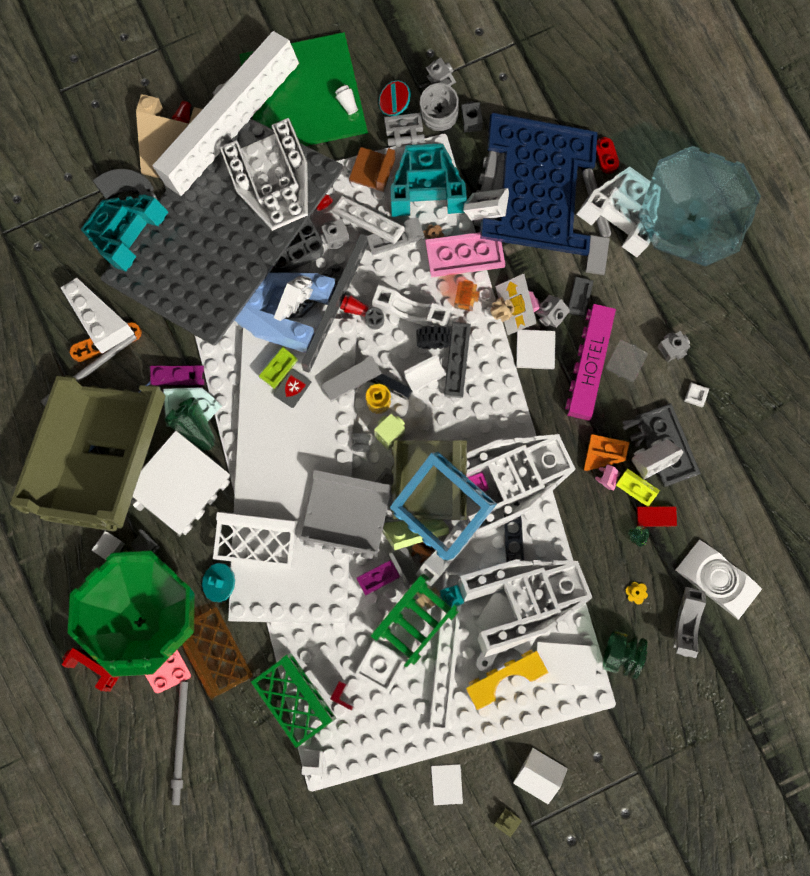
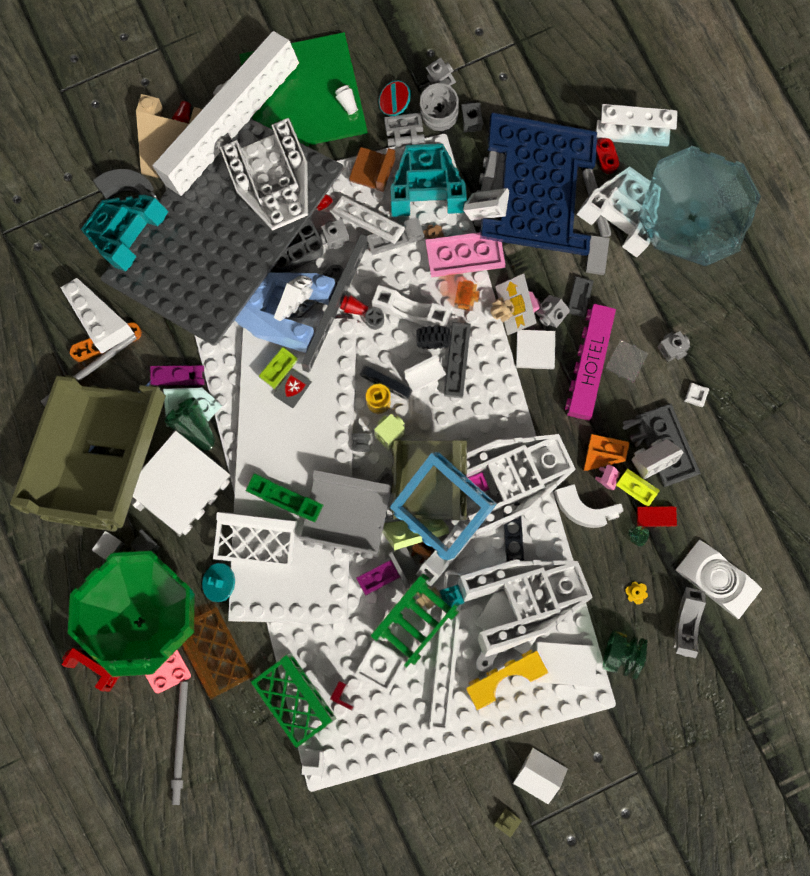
(284, 498): none -> green slope
(351, 379): light grey tile -> none
(447, 784): white sticker -> none
(579, 513): none -> white arch
(636, 124): none -> white fence

